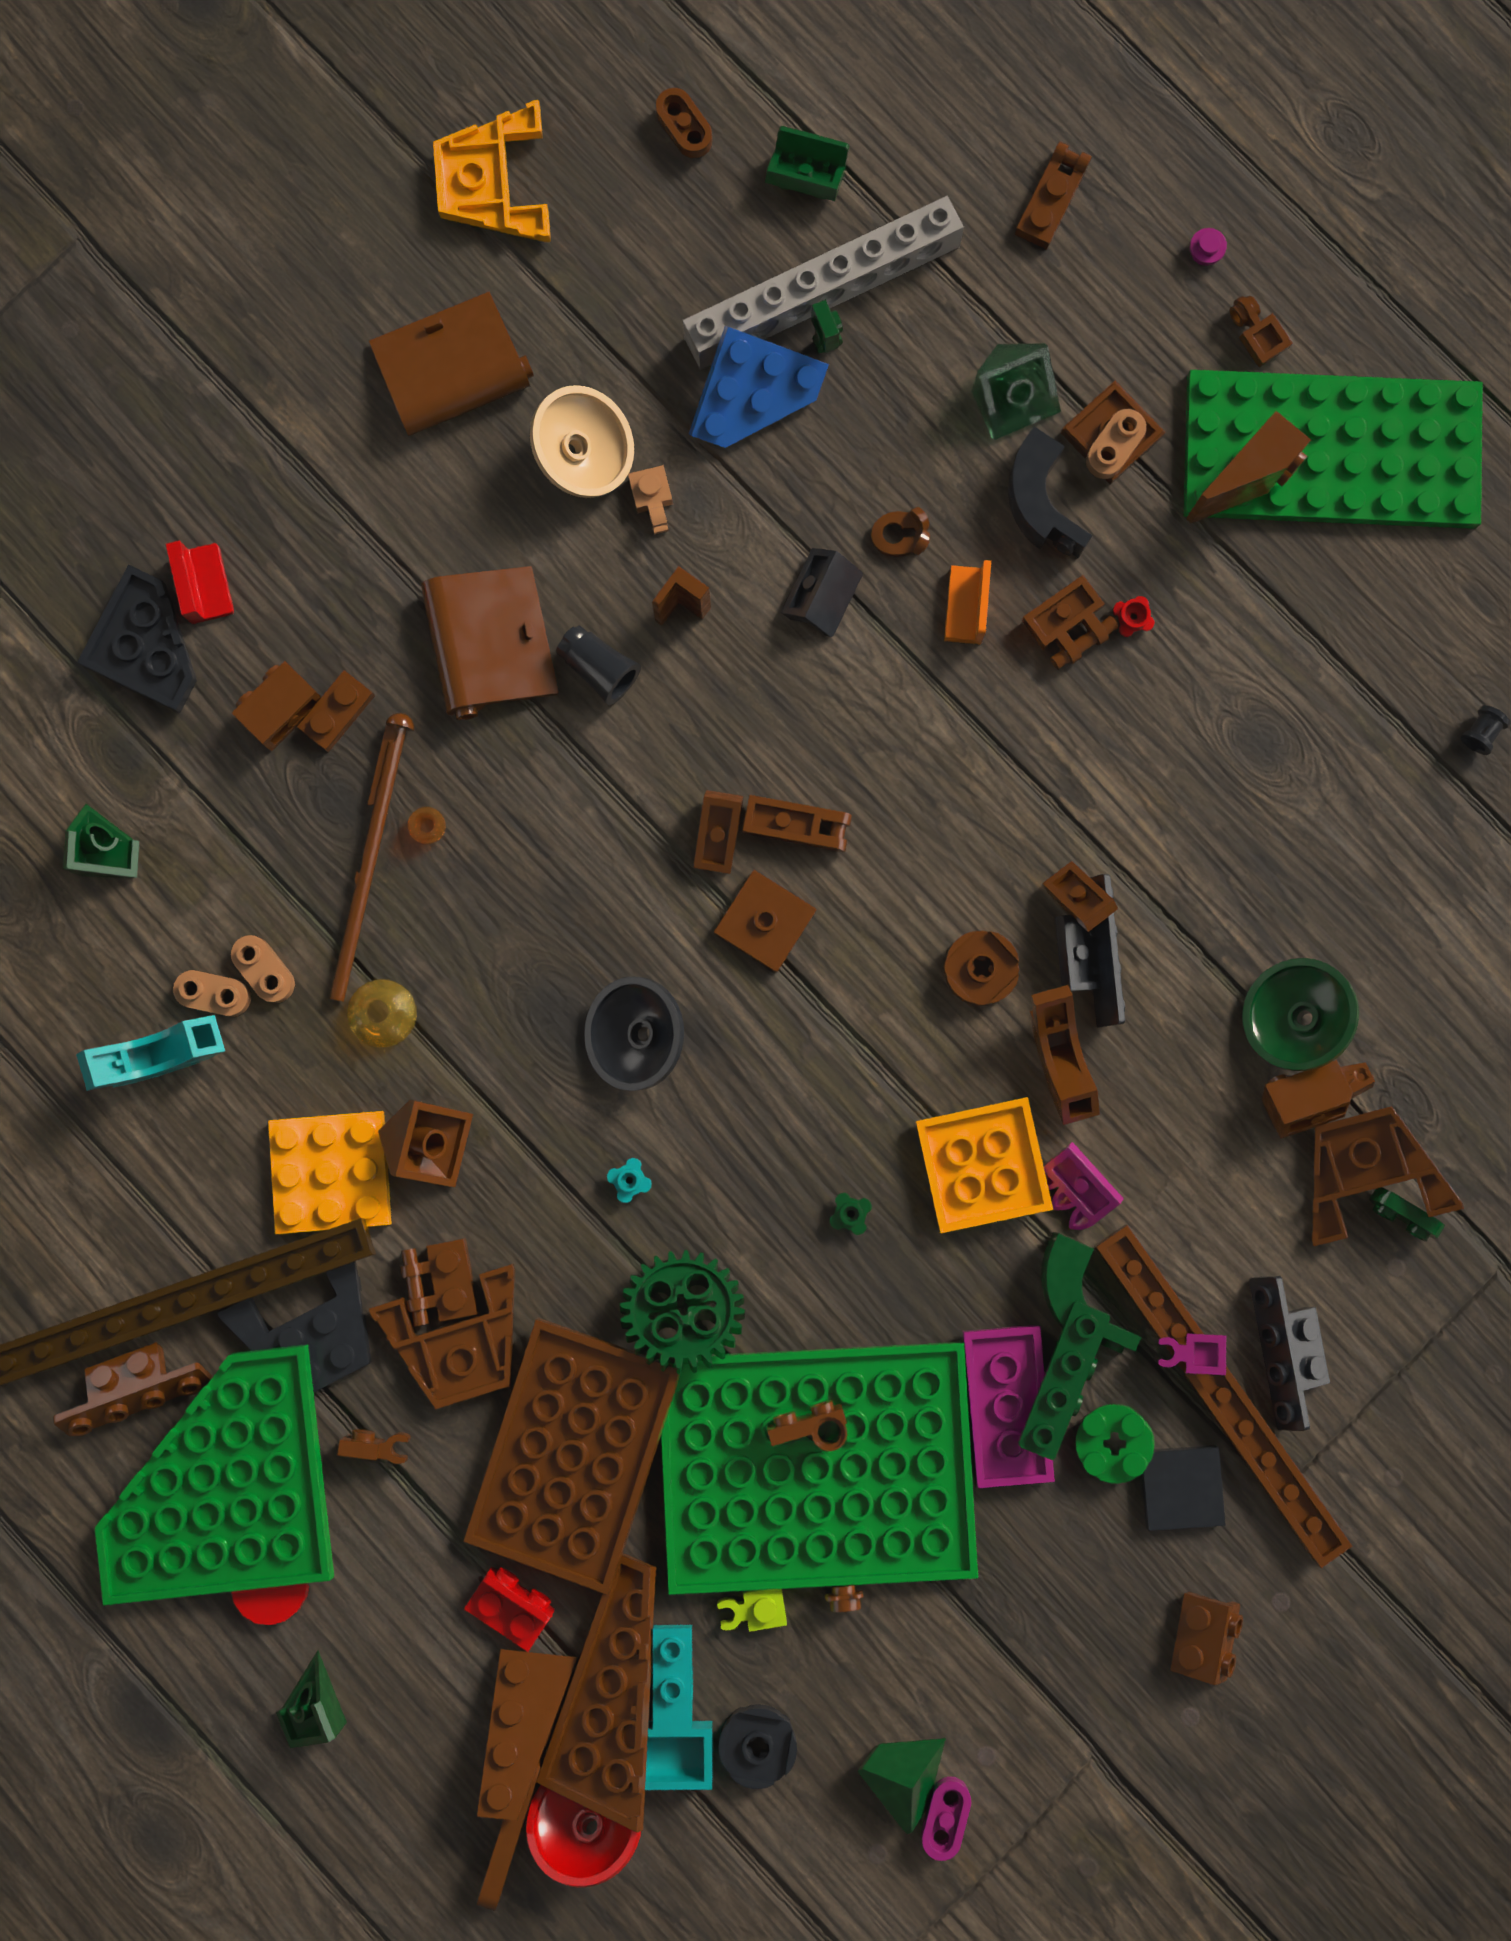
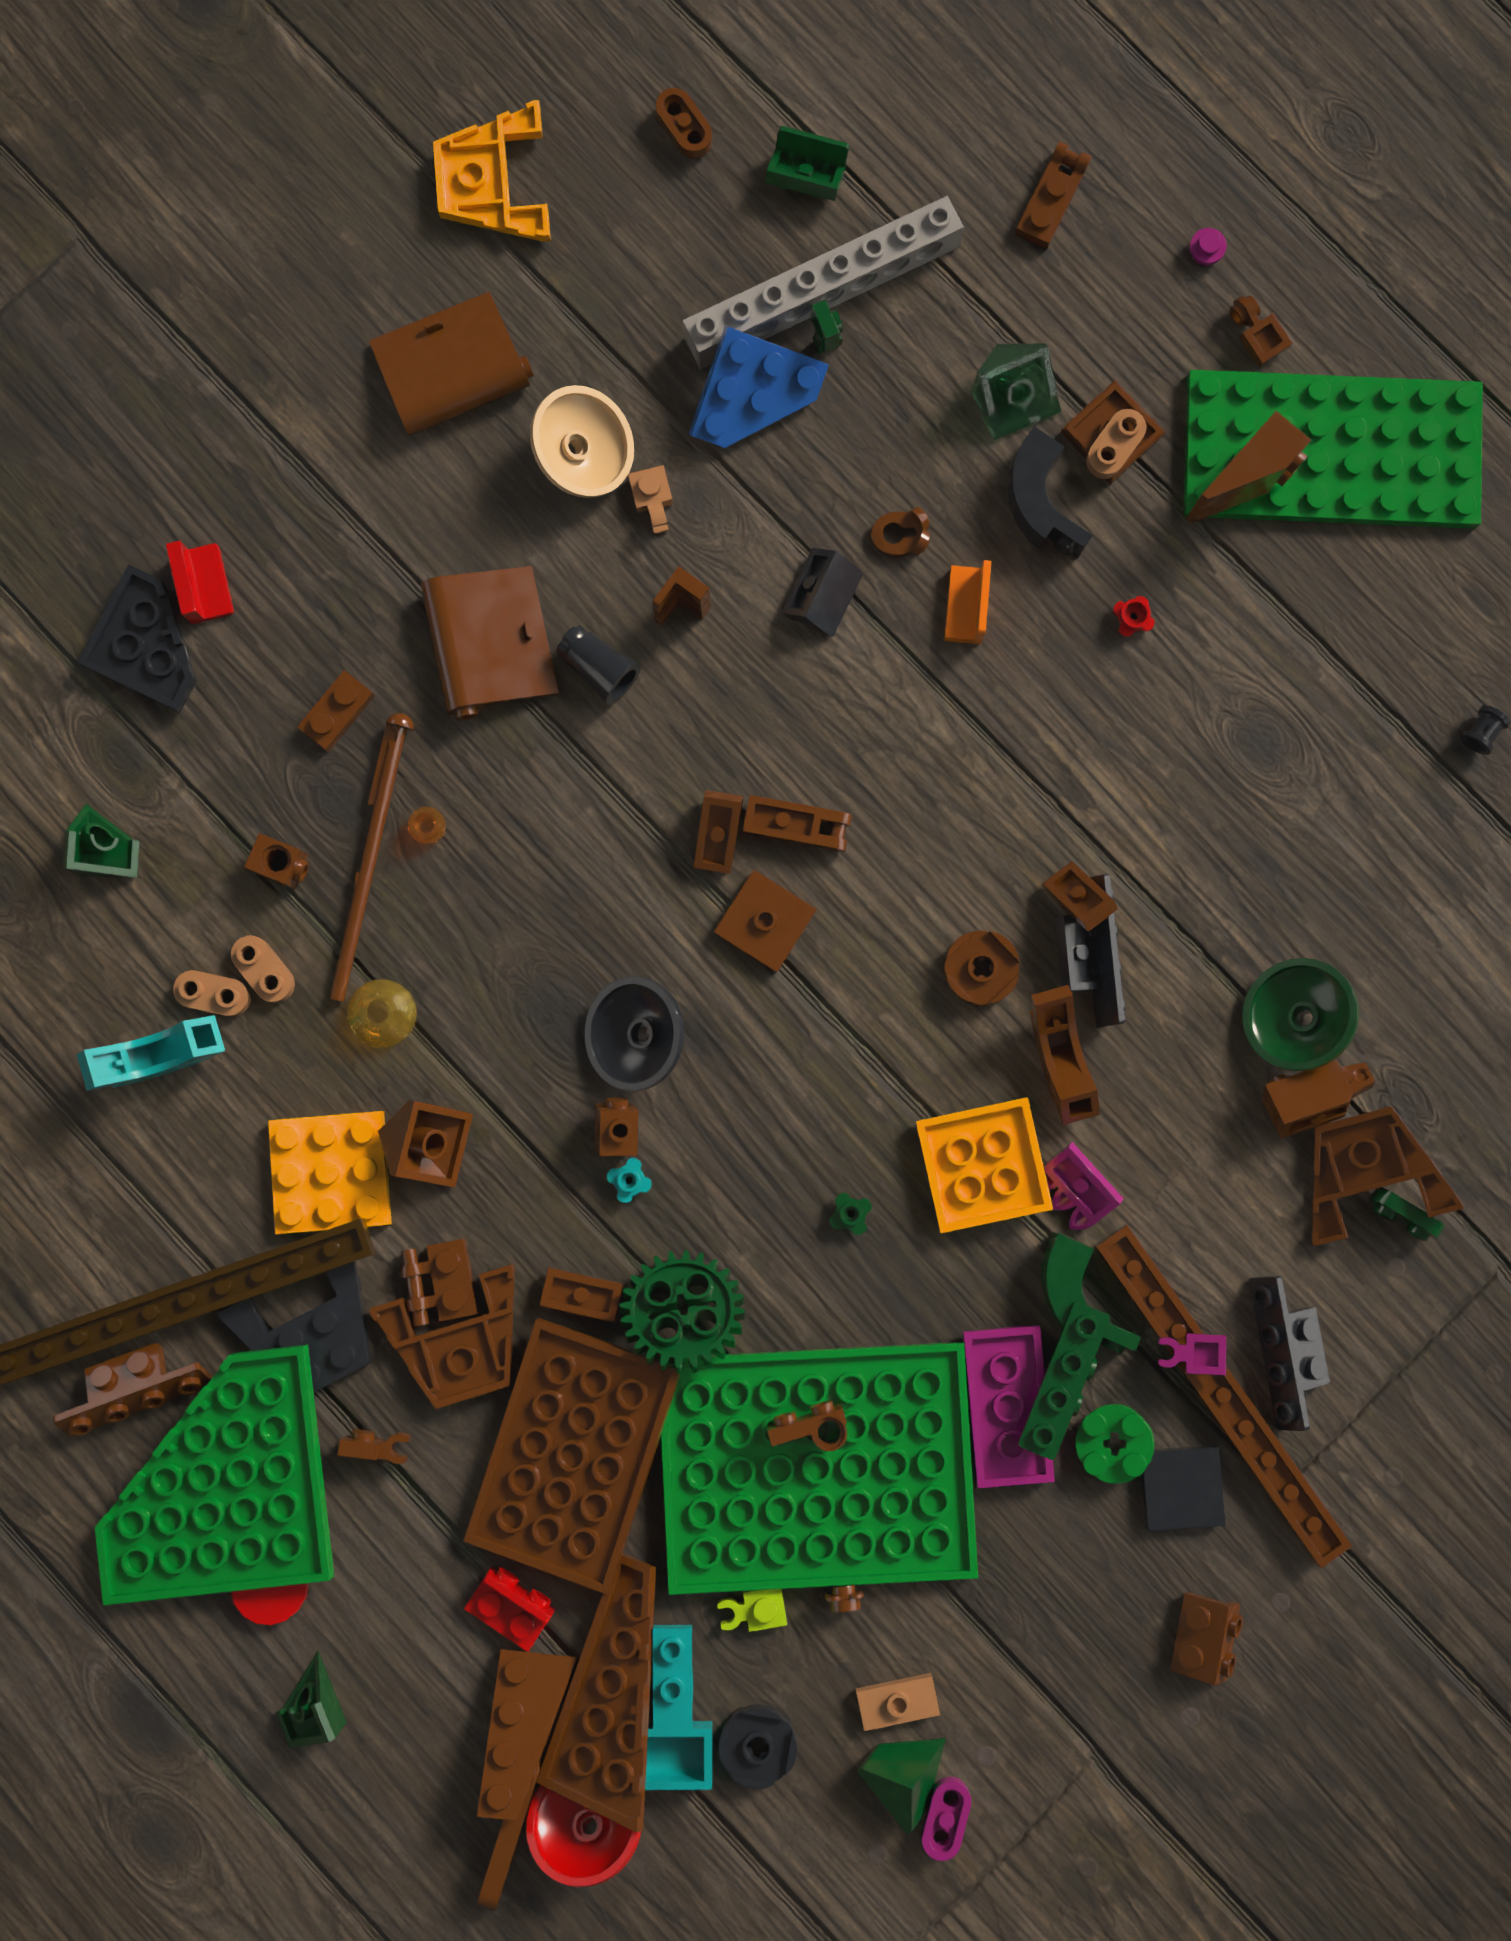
(266, 850): none -> reddish brown brick
(276, 705): reddish brown brick -> none
(581, 1294): none -> reddish brown plate
(621, 1139): none -> reddish brown brick
(897, 1701): none -> medium nougat plate
(1061, 614): reddish brown plate -> none

